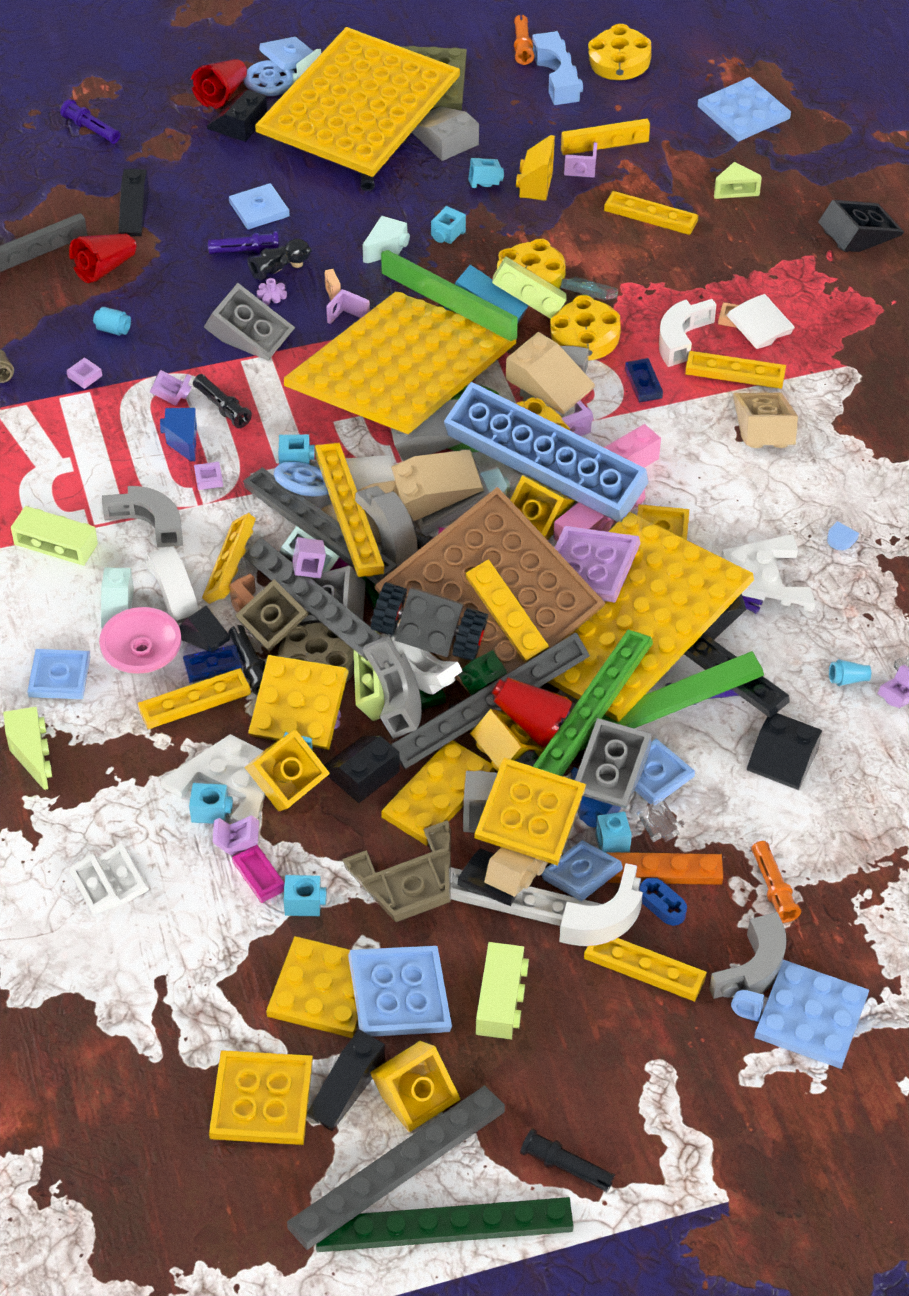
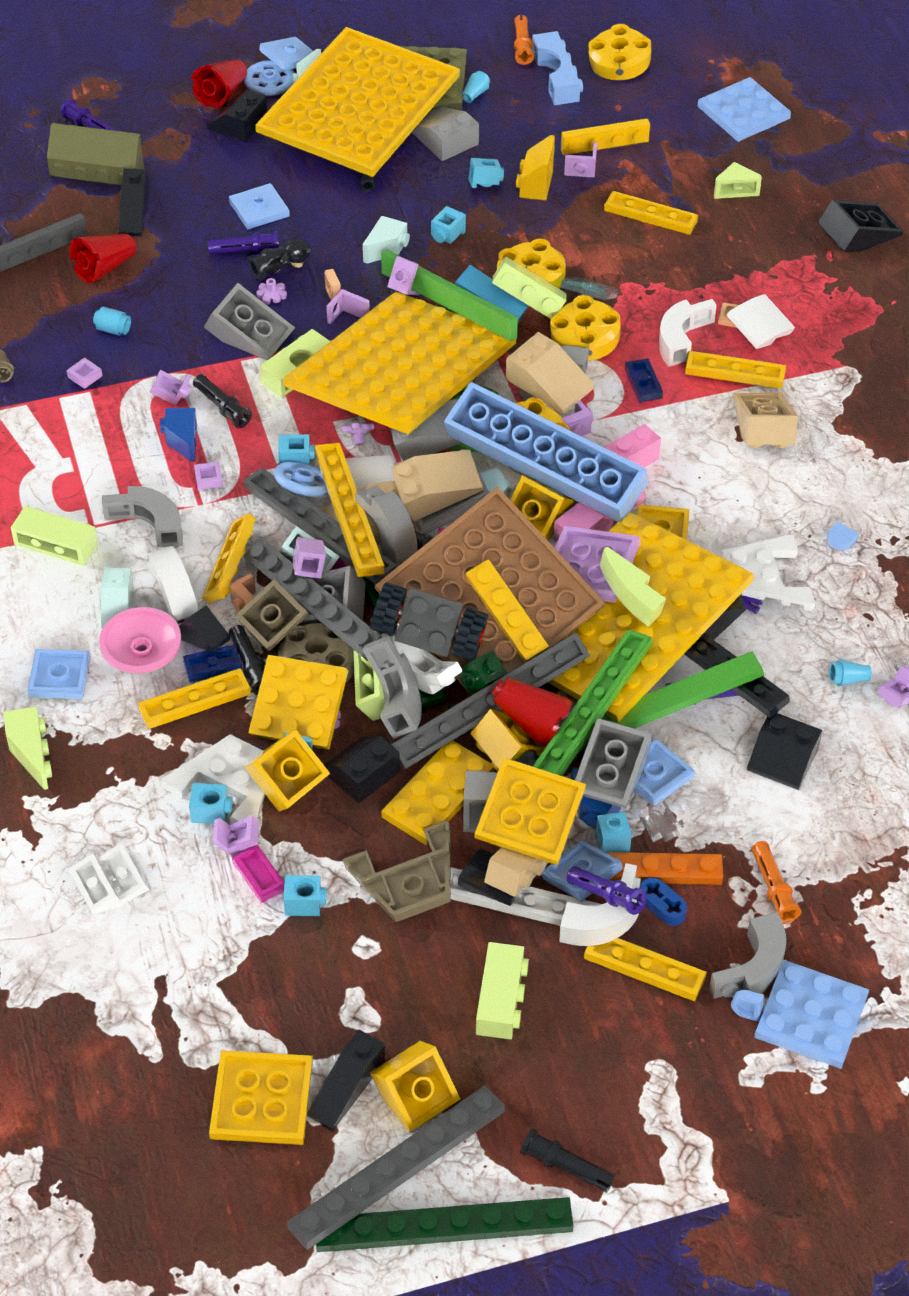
(92, 153): none -> olive slope
(288, 359): none -> yellowish green arch
(316, 989): yellow plate -> none
(357, 431): none -> lavender plant
(399, 991): light blue plate -> none
(403, 276): none -> lavender bracket
(476, 85): none -> medium azure cone
(581, 878): none -> dark purple pin
(631, 587): none -> yellowish green slope

